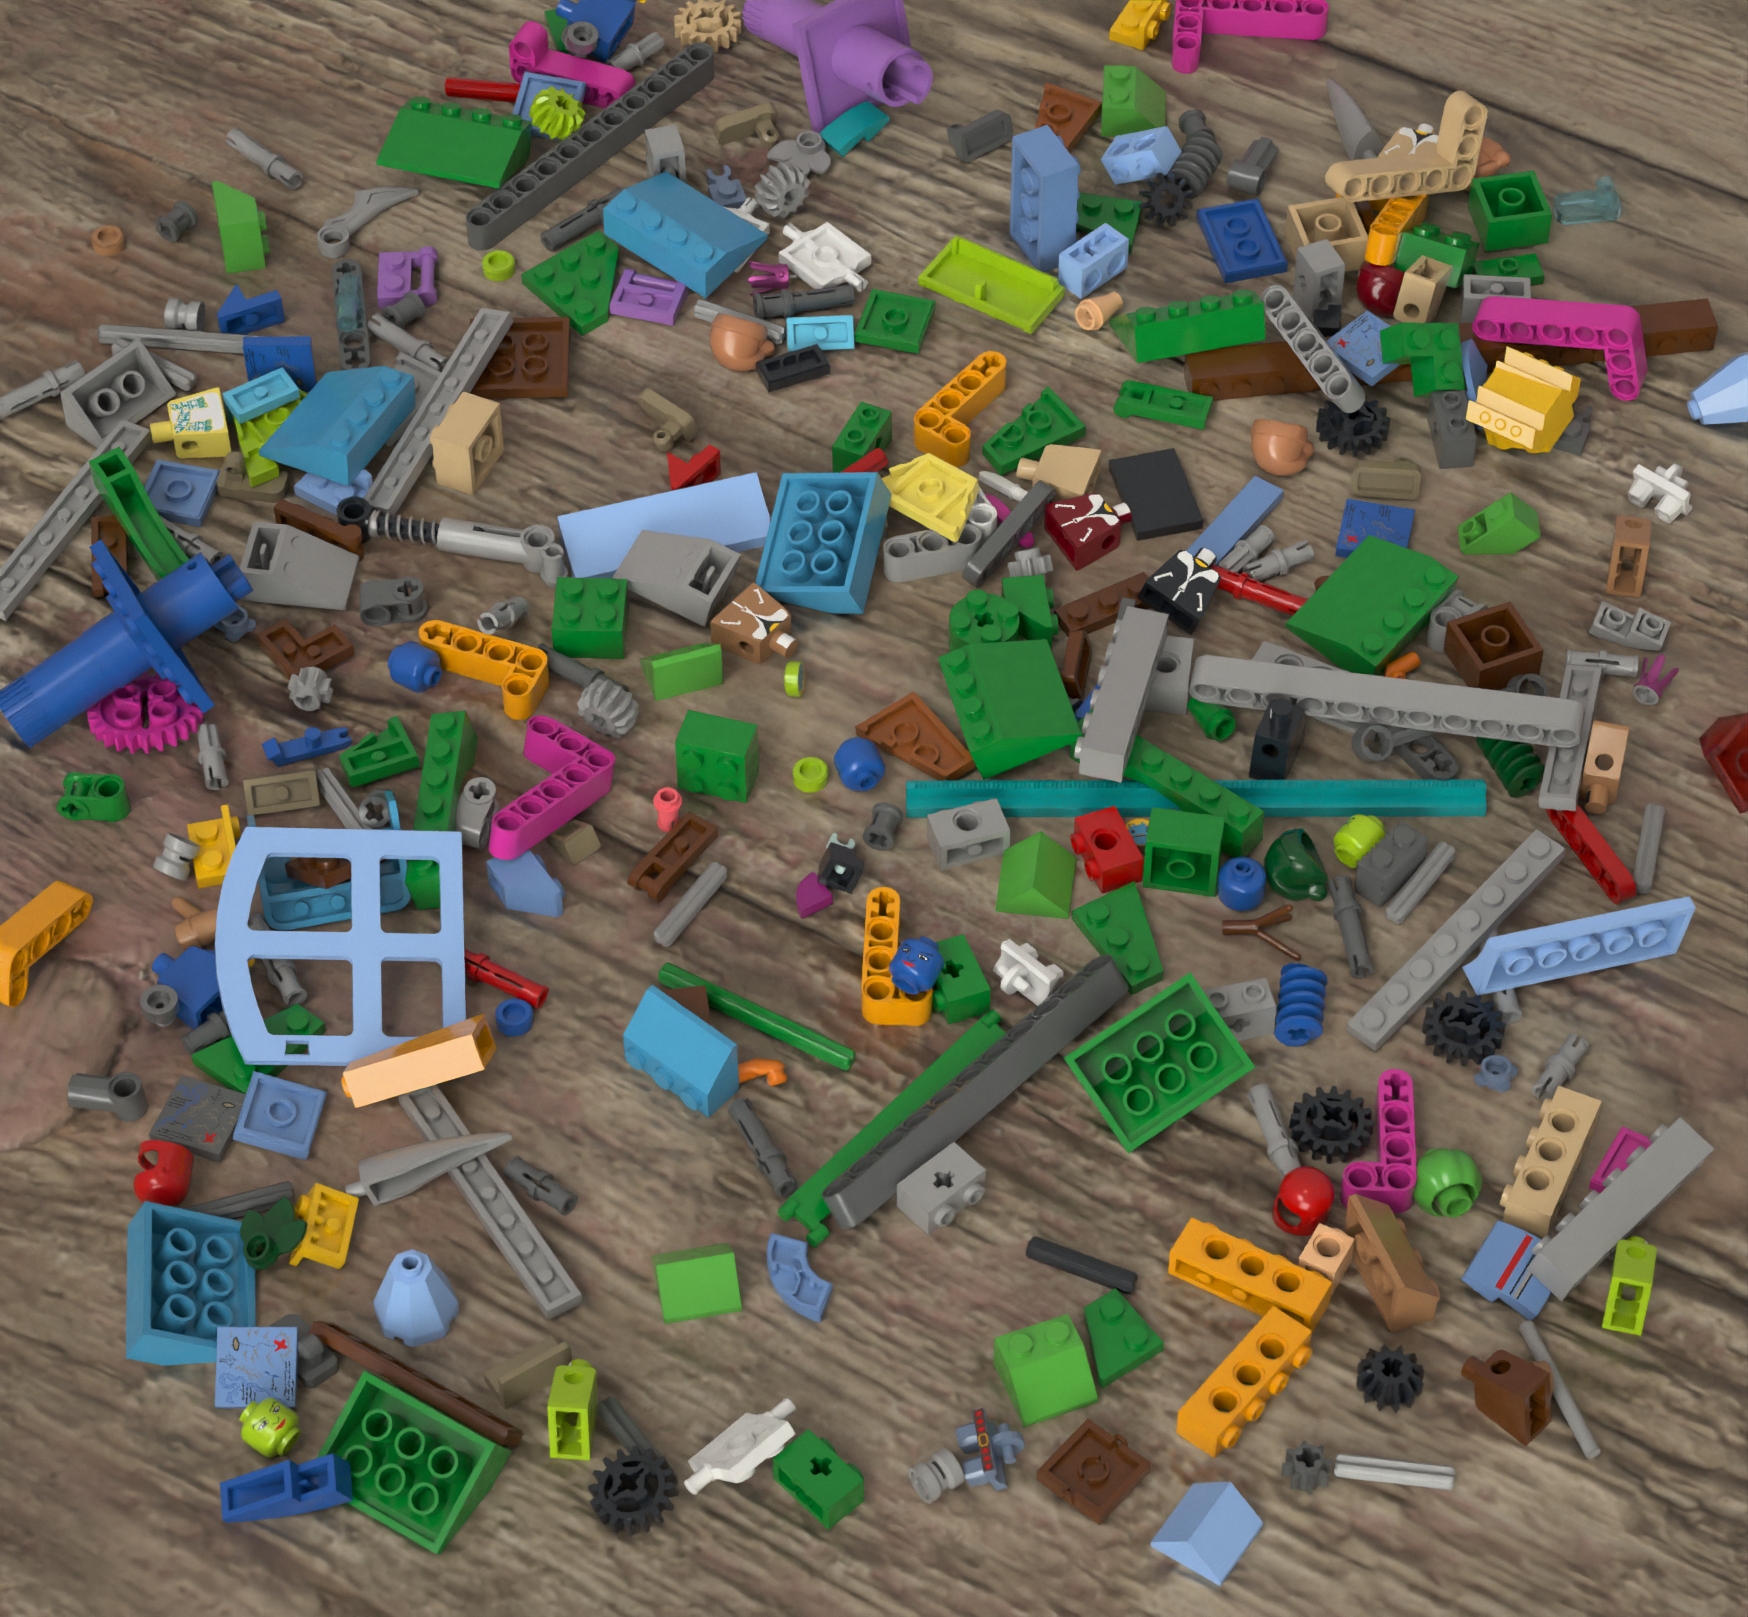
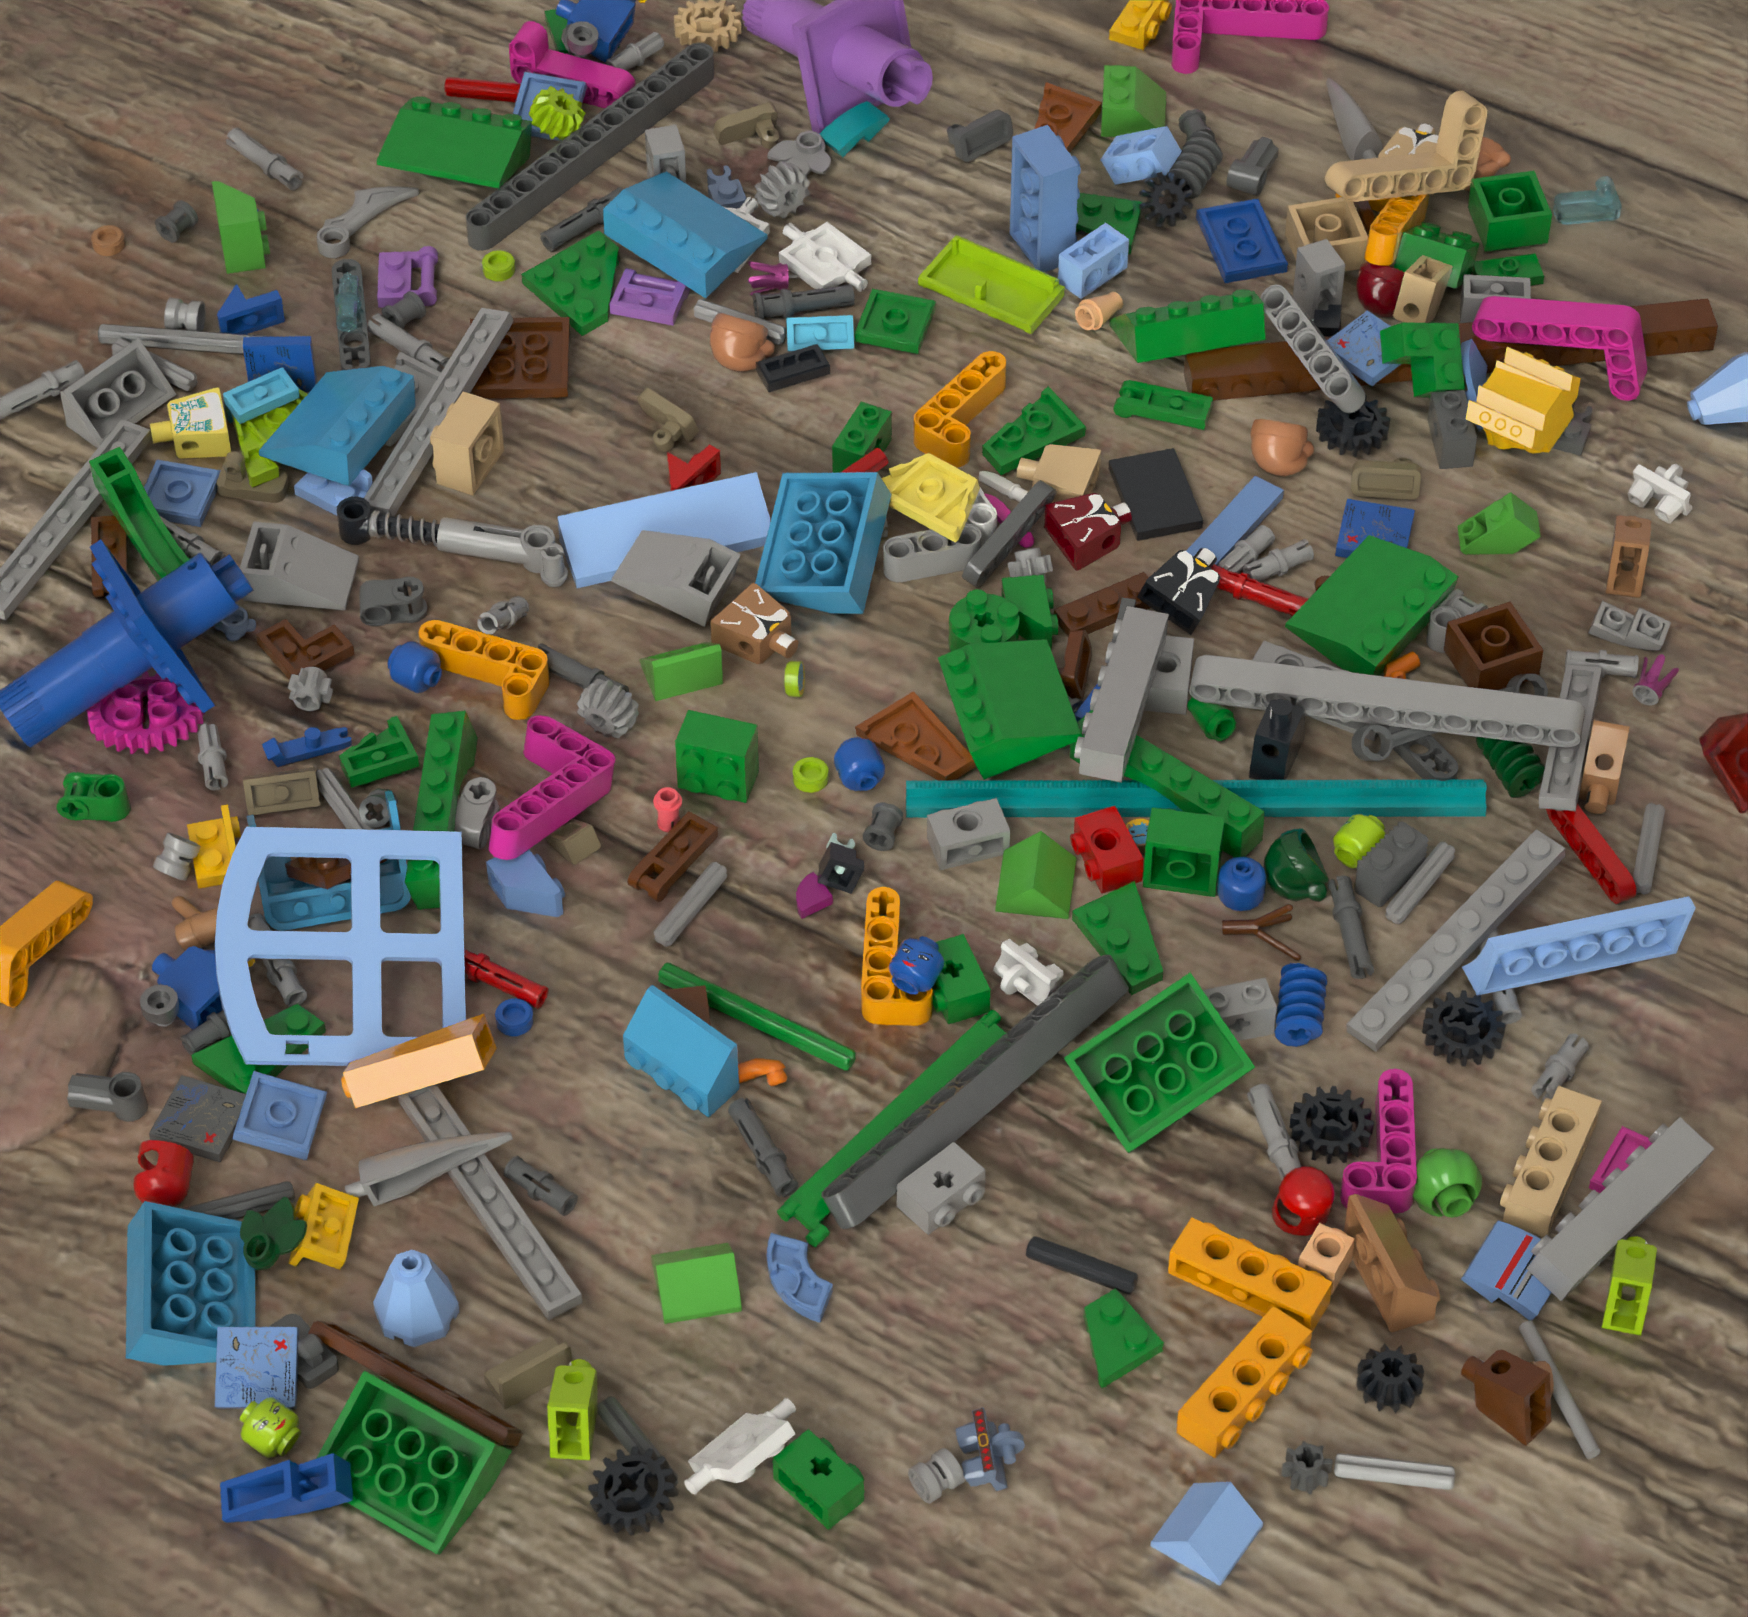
(324, 528): reddish brown plate -> none
(590, 617): green brick -> none
(1044, 1370): bright green slope -> none
(1093, 1471): reddish brown plate -> none
(1496, 1073): sand blue plate -> none

